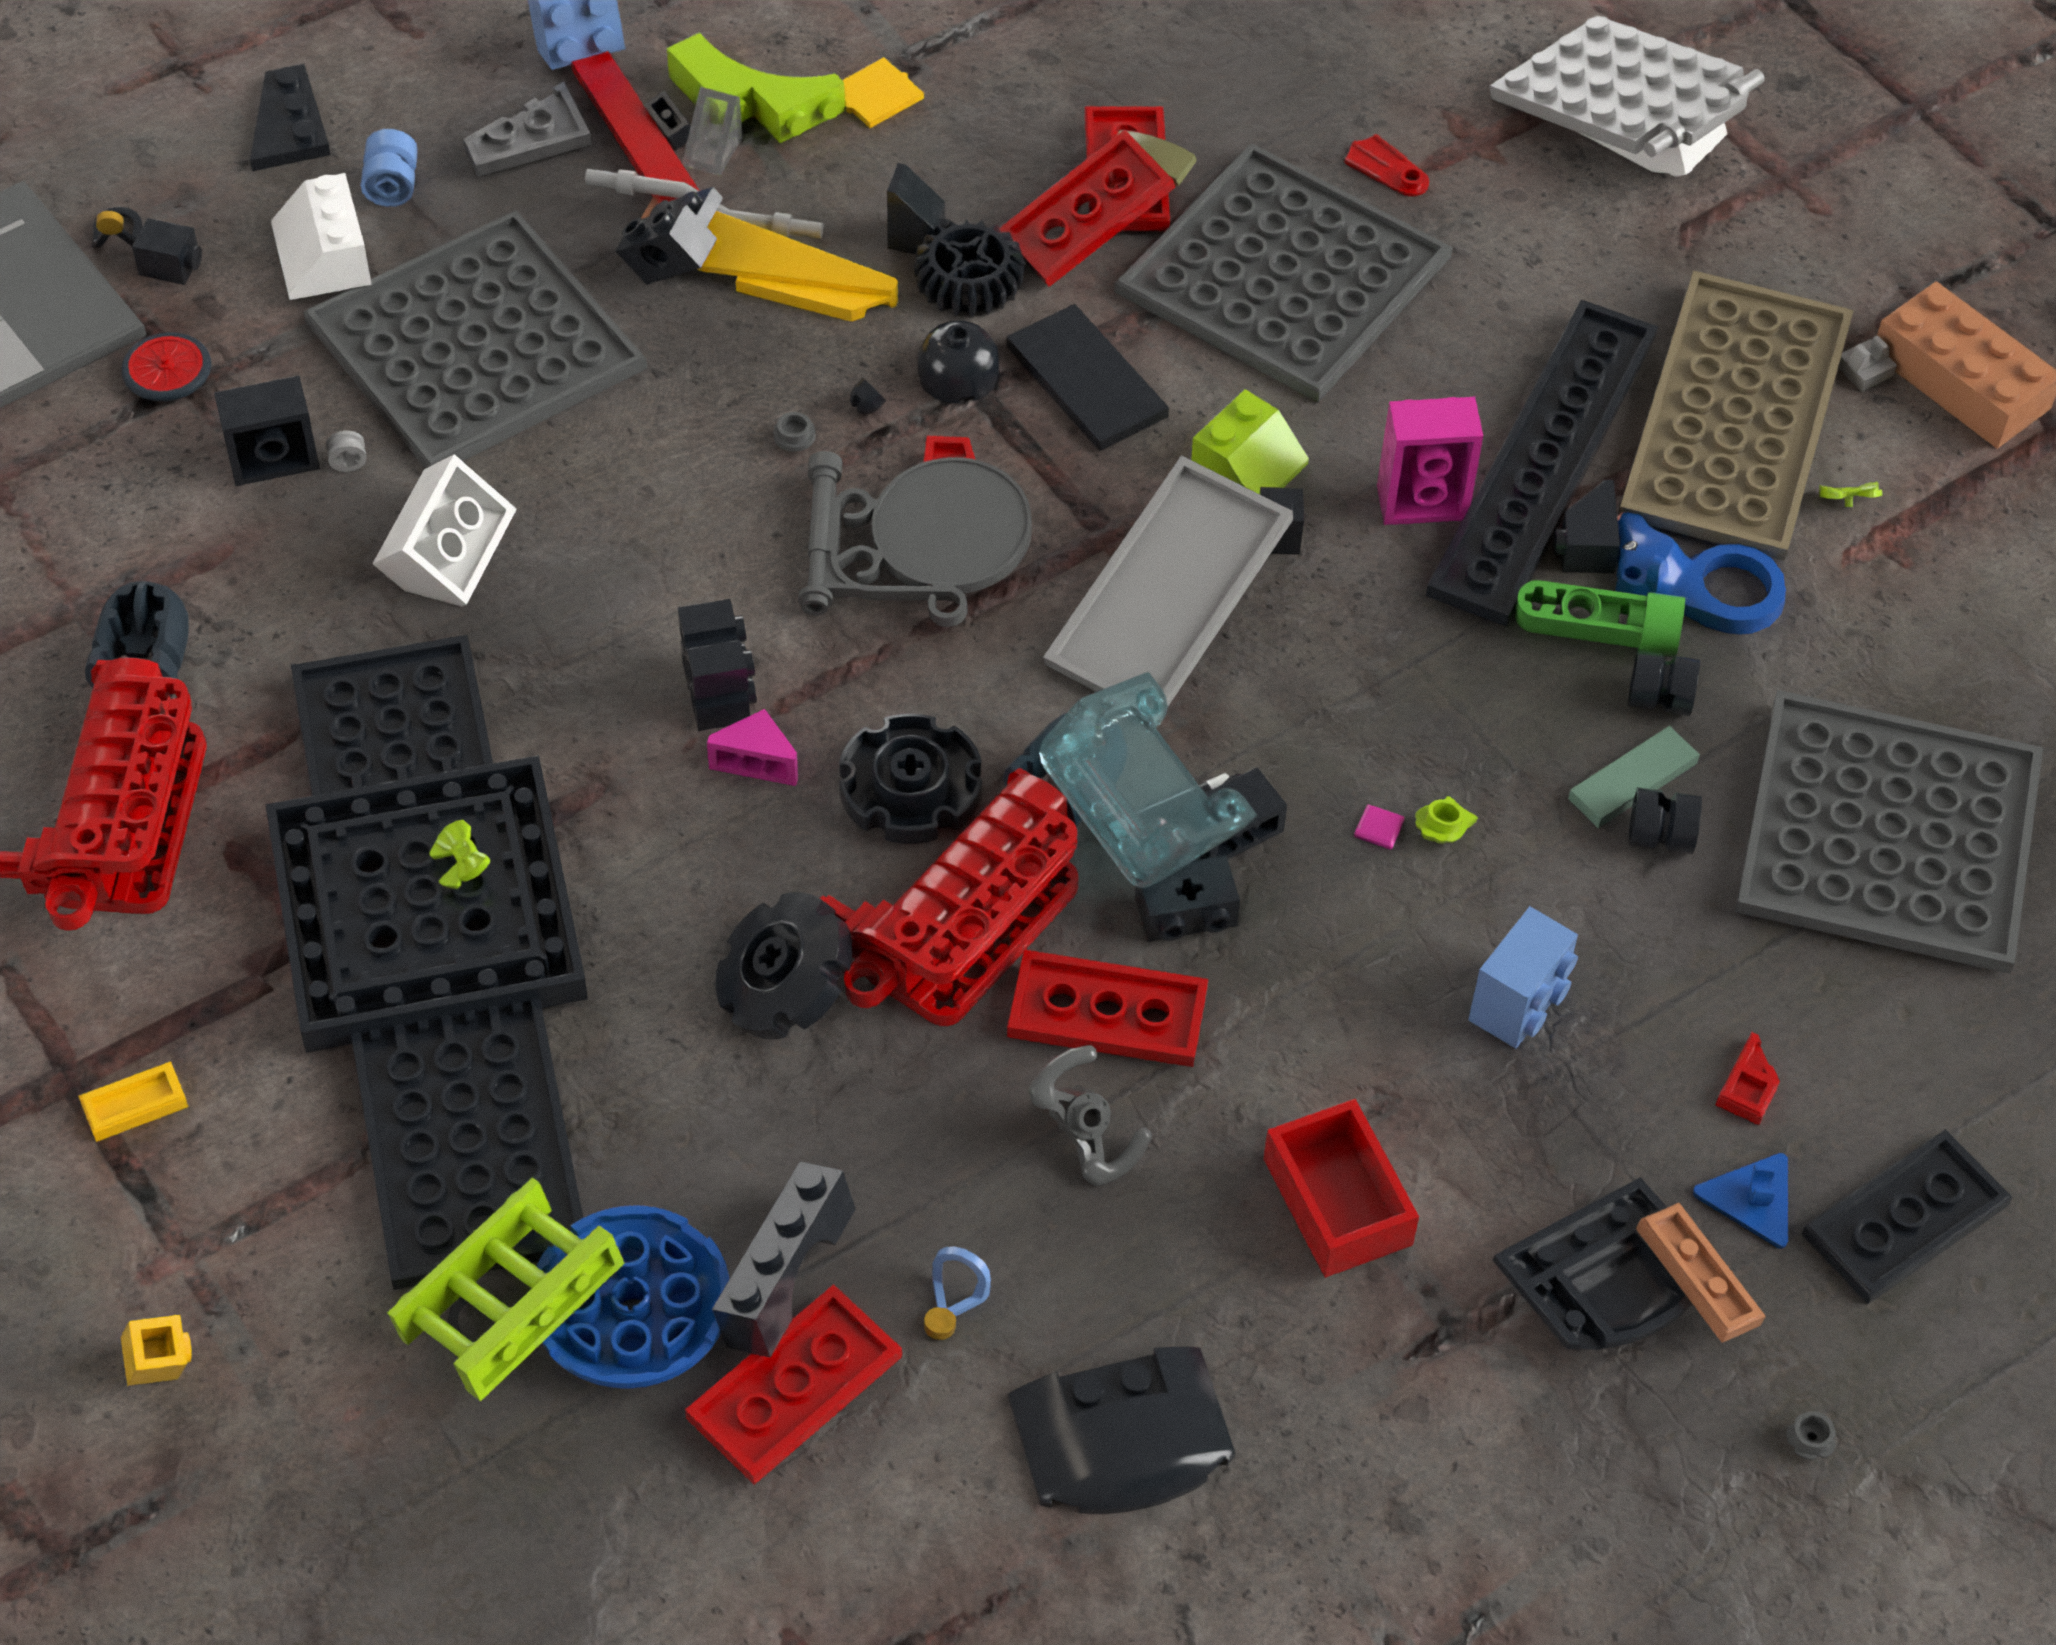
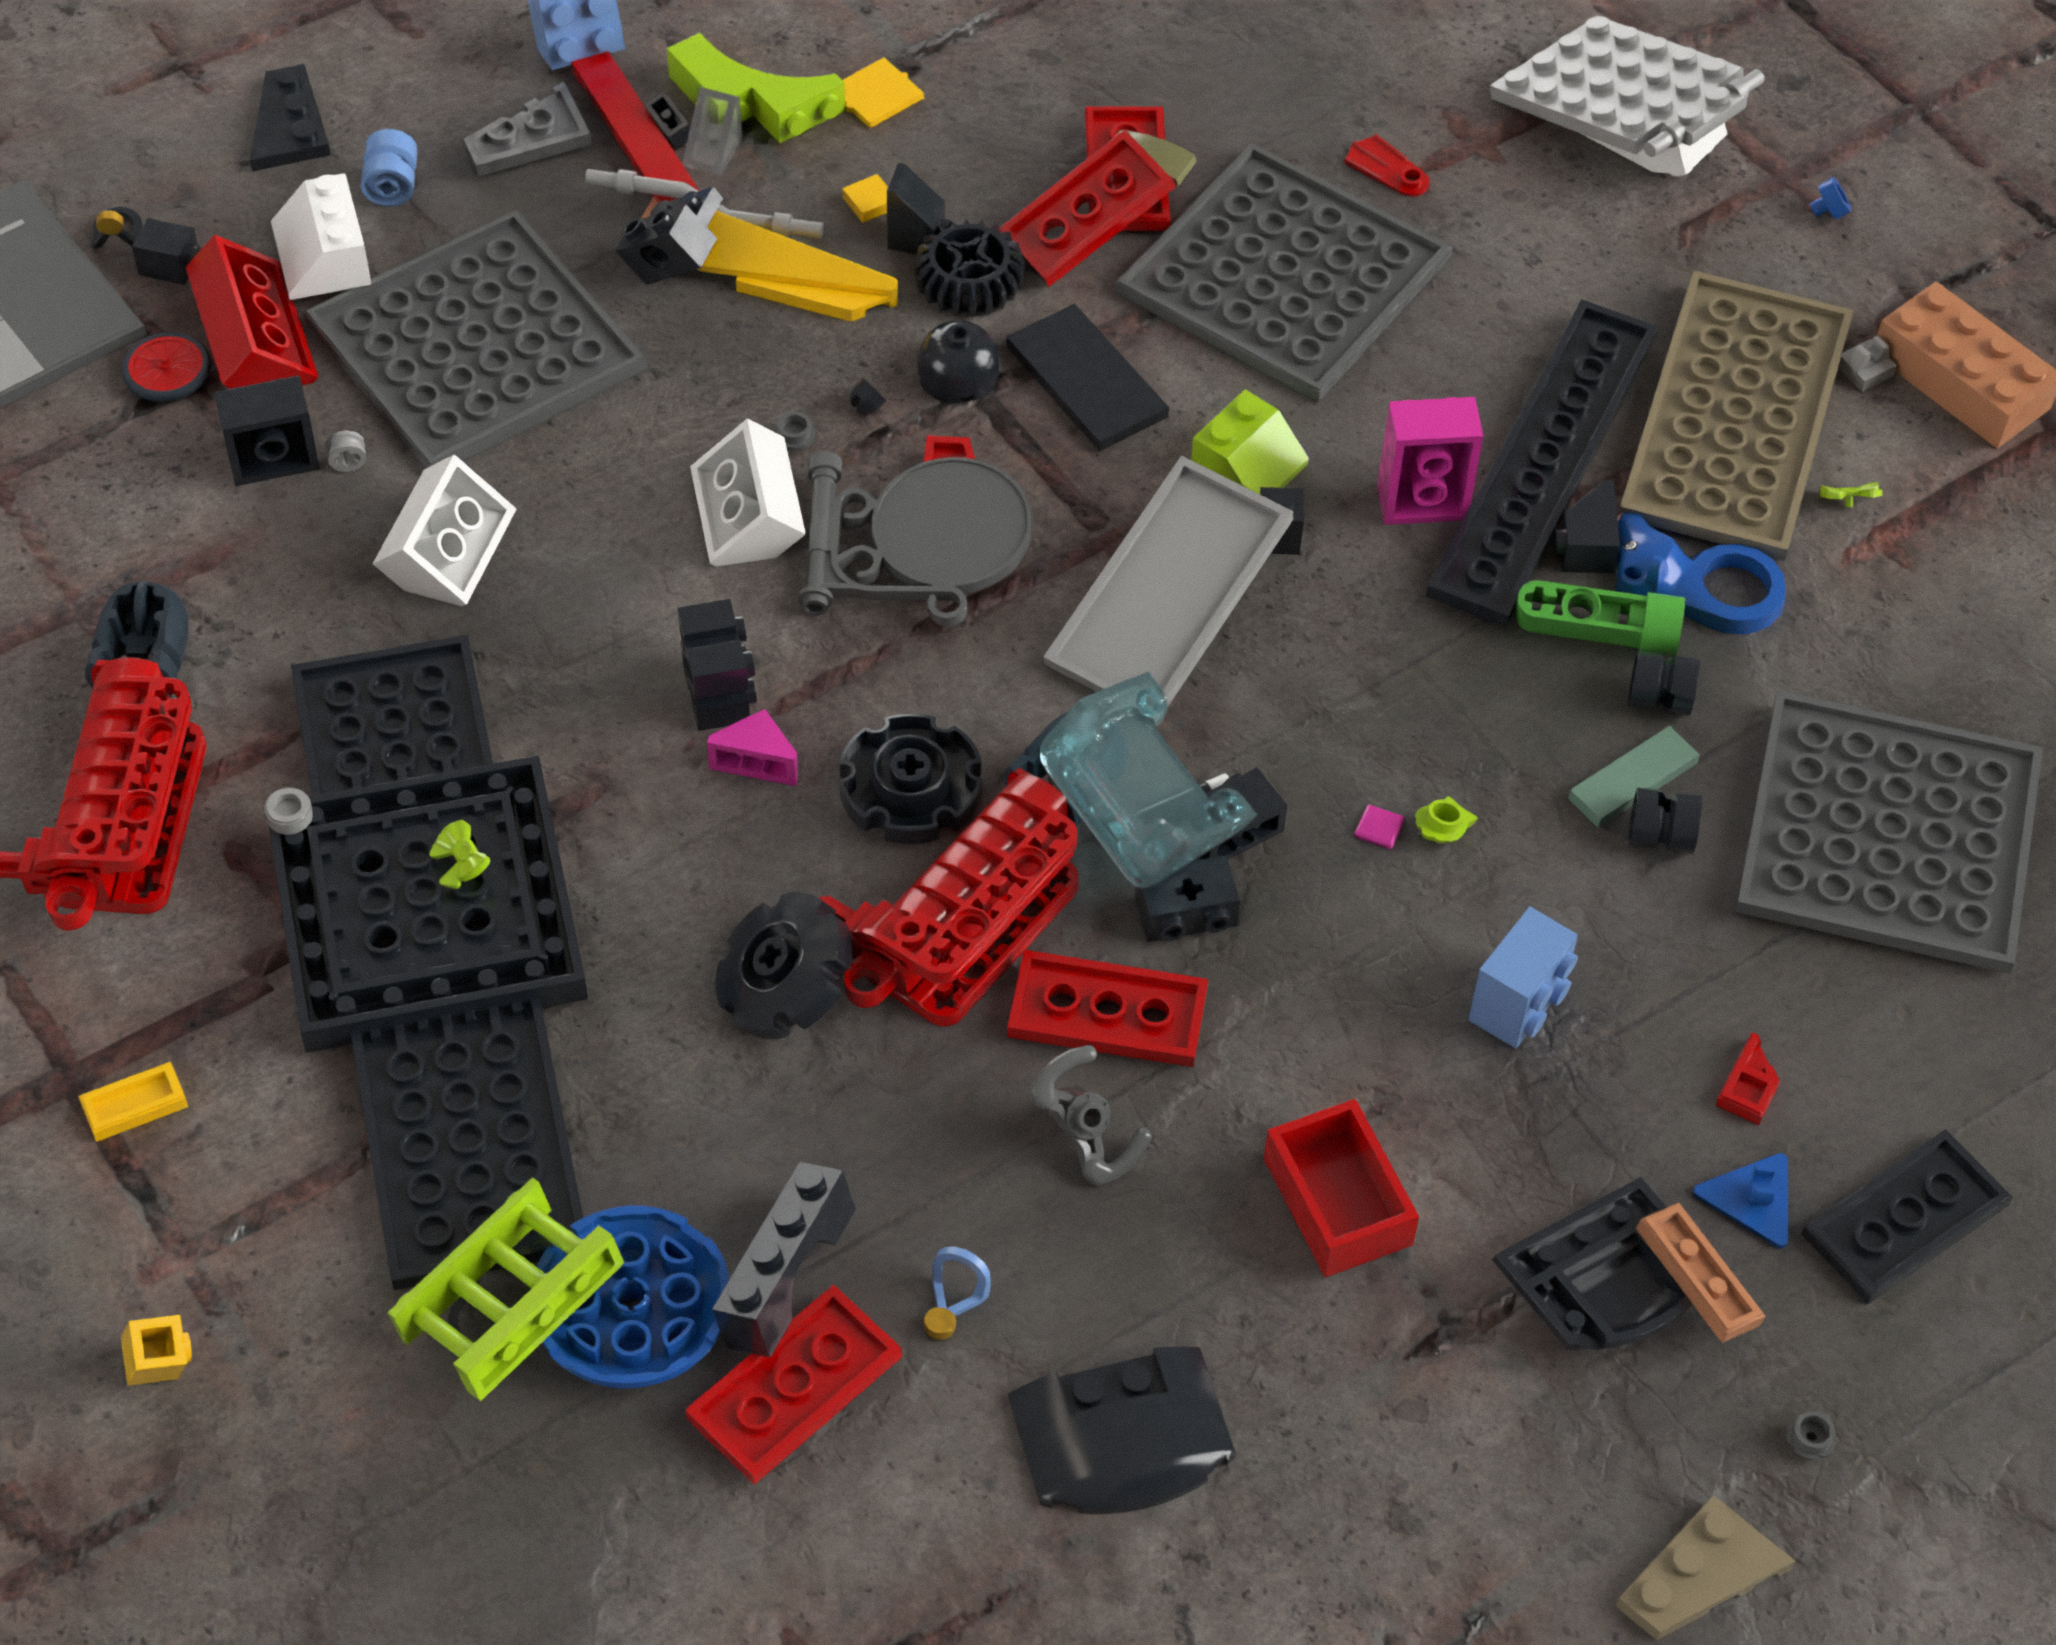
(248, 316): none -> red slope
(288, 811): none -> light grey tile
(747, 497): none -> white slope
(867, 198): none -> yellow tile
(1700, 1568): none -> dark tan wing
(1832, 200): none -> blue tile

